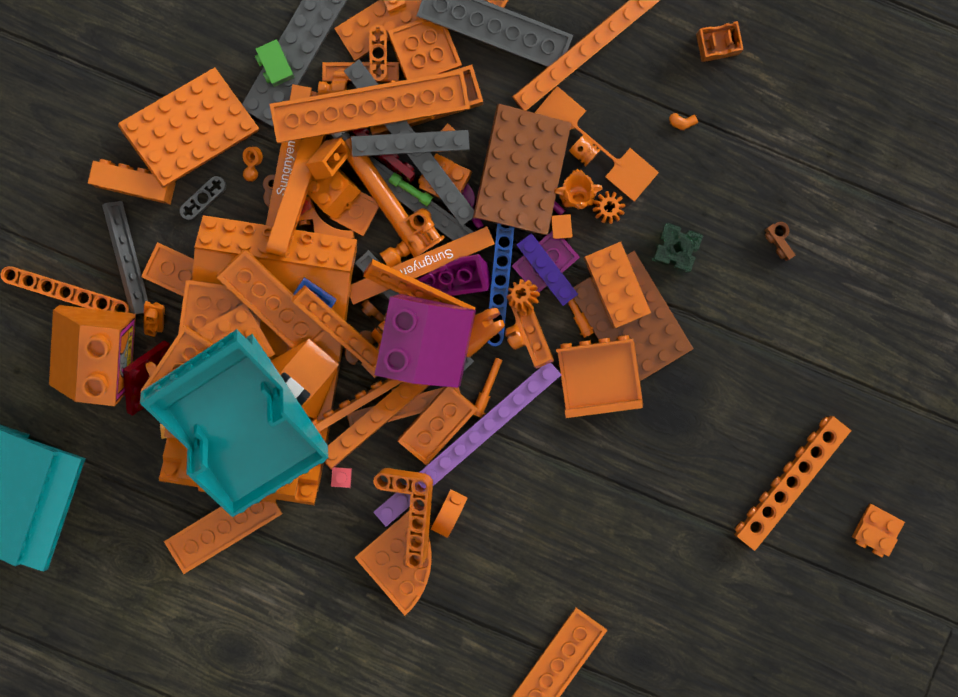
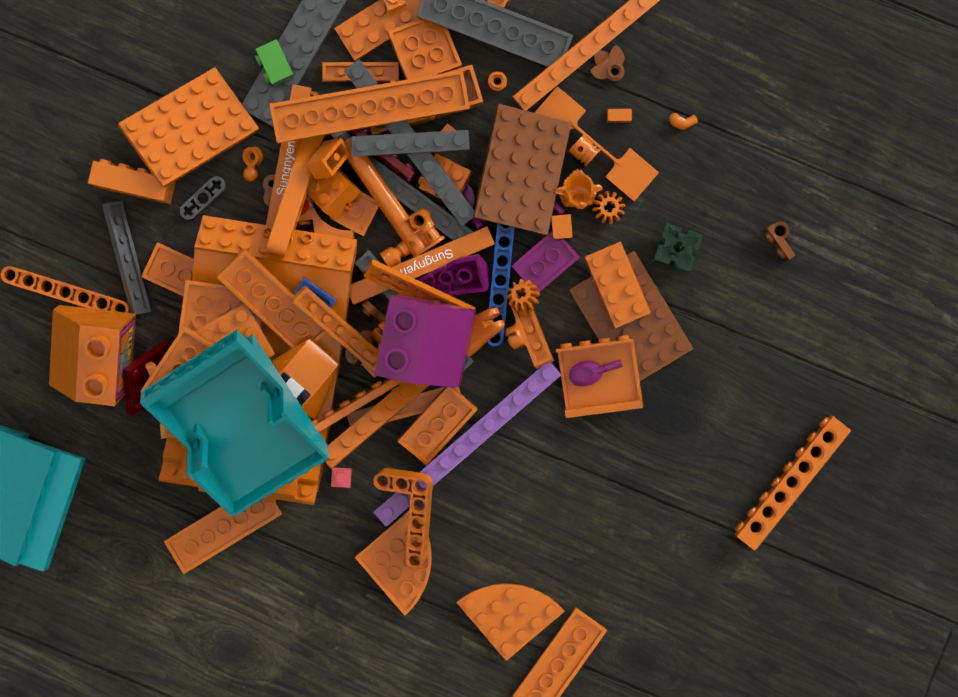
(153, 318): orange hips -> none
(338, 84): orange piece -> none
(384, 47): orange beam -> none
(424, 198): bright green bar -> none
(449, 513): orange brick -> none
(483, 397): orange pin -> none
(499, 75): none -> orange plate
(509, 614): none -> orange plate
(547, 269): dark purple plate -> none
(580, 319): orange pin -> none
(589, 372): none -> magenta piece
(608, 61): none -> dark orange plate
(619, 115): none -> orange piece
(717, 42): orange piece -> none
(878, 531): orange plate -> none

